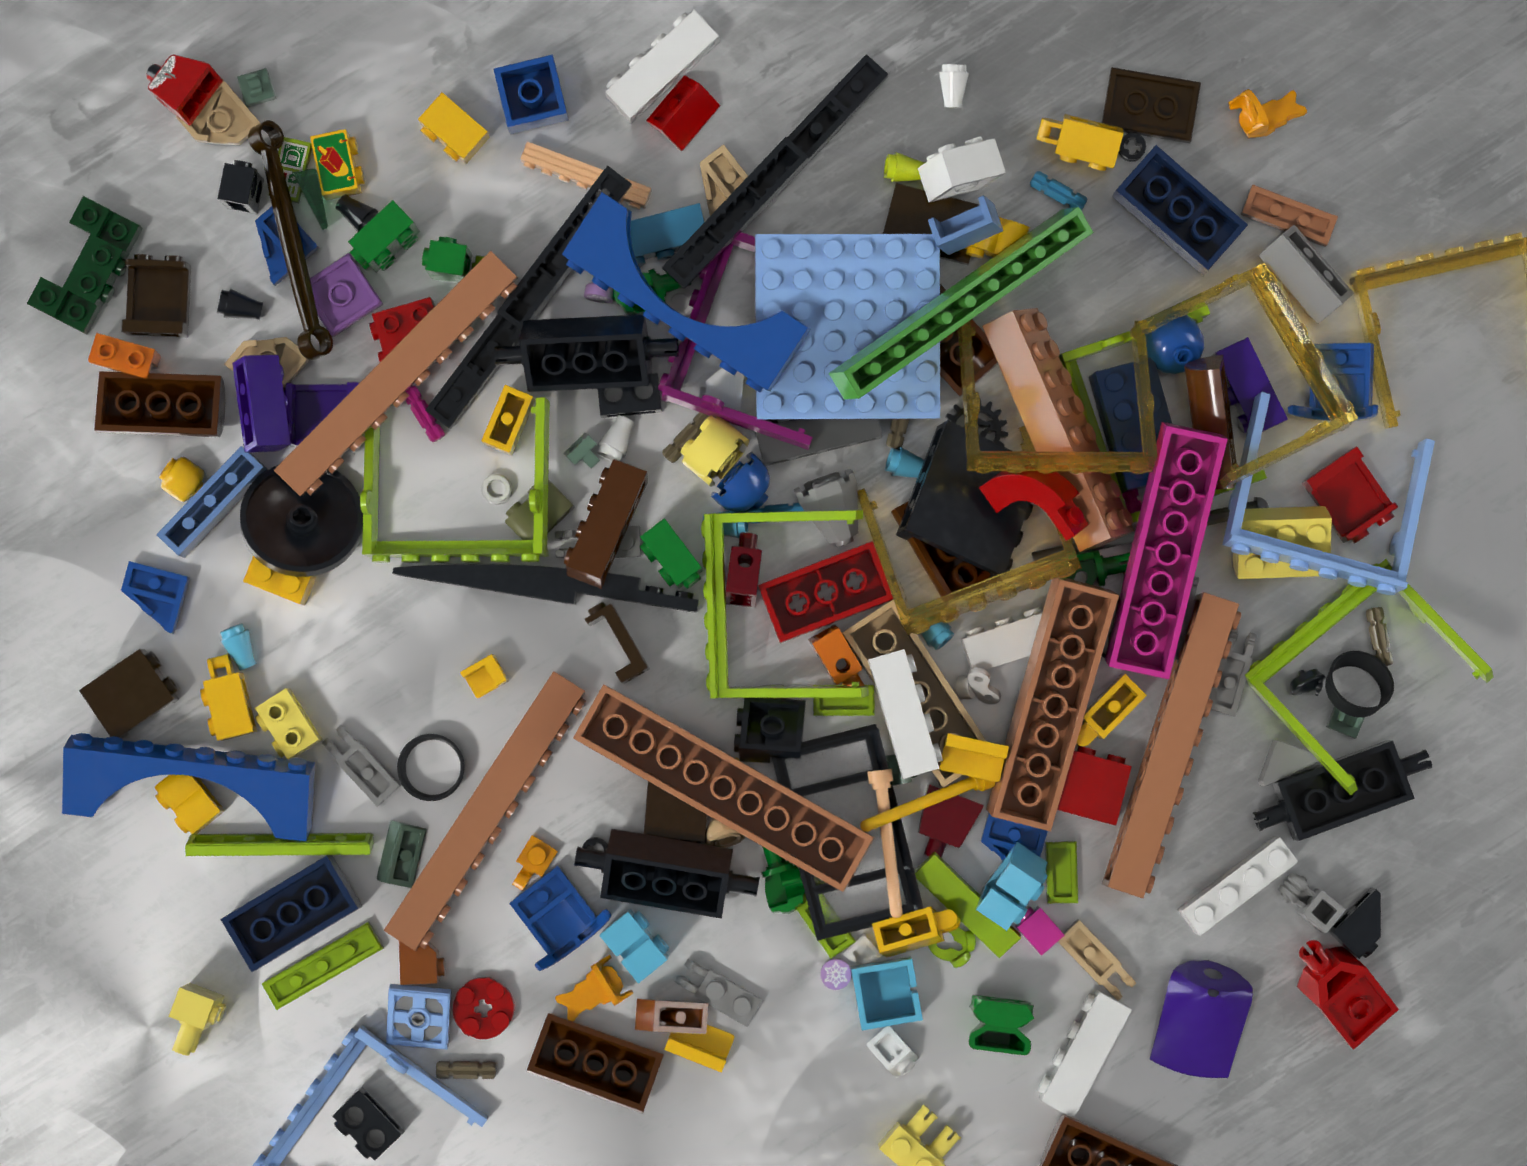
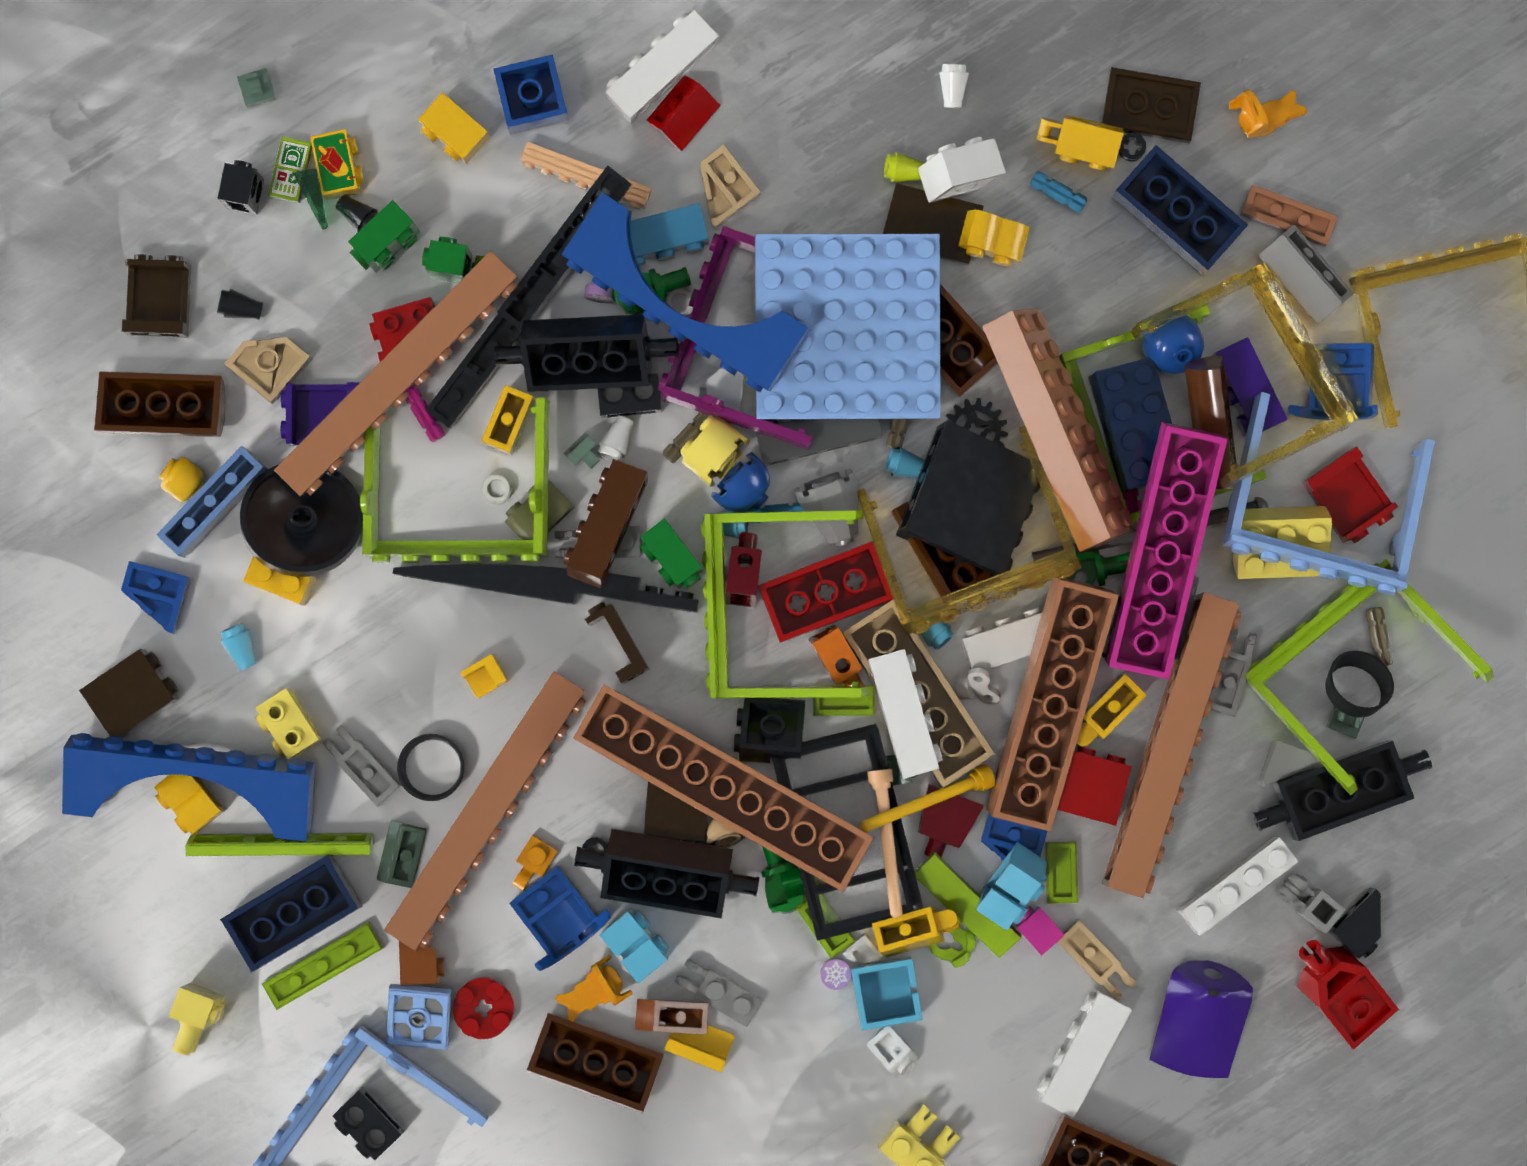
(94, 271): dark green bracket -> none
(123, 356): orange bracket -> none
(183, 85): red torso -> none
(222, 119): tan plate -> none
(227, 701): yellow brick -> none
(262, 403): dark purple brick -> none
(272, 247): blue wing -> none
(290, 240): dark brown piece -> none
(343, 295): medium lavender plate -> none
(465, 1070): dark tan axle -> none
(775, 172): black slope -> none
(960, 303): bright green brick -> none
(966, 227): medium blue panel -> none
(973, 757): yellow panel -> none
(1000, 1024): green piece -> none
(1048, 491): red arch -> none
(1049, 462): clear yellow piece -> none
(1307, 682): black hat -> none

